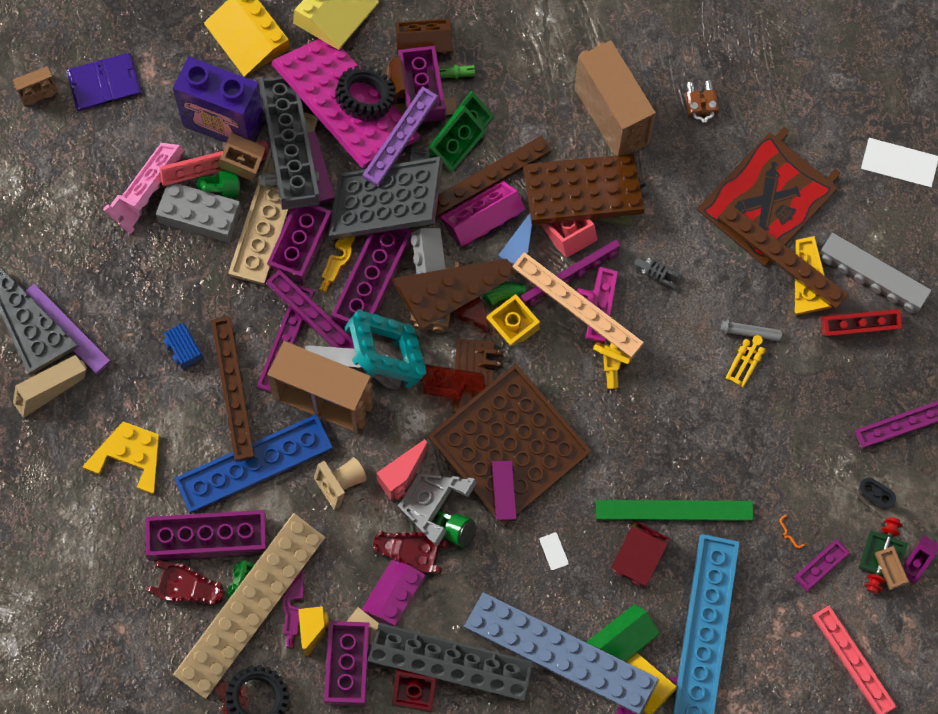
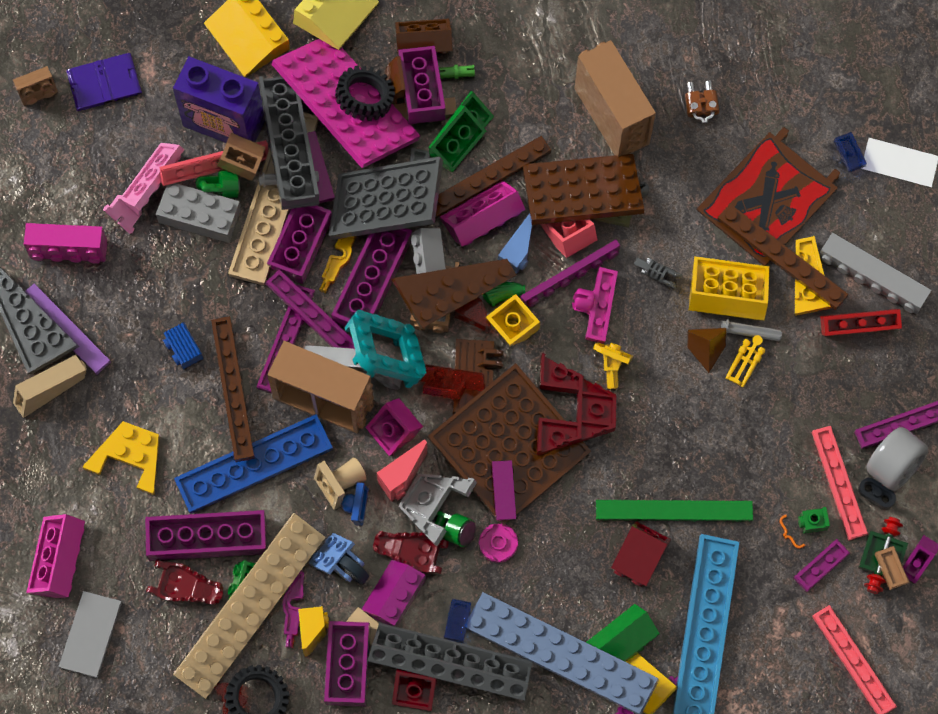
(56, 556): none -> dark pink slope
(65, 242): none -> dark pink brick
(90, 634): none -> light grey tile
(332, 553): none -> medium blue plate
(356, 504): none -> blue tile
(394, 426): none -> dark pink slope
(400, 136): medium lavender tile -> none
(457, 620): none -> clear blue plate
(498, 543): none -> dark pink tile
(554, 551): white sticker -> none
(578, 305): light nougat plate -> none
(594, 408): none -> dark red wing
(707, 345): none -> reddish brown slope
(729, 288): none -> yellow slope
(809, 526): none -> green brick
(839, 483): none -> coral tile
(850, 152): none -> clear blue plate
(897, 458): none -> light grey wheel

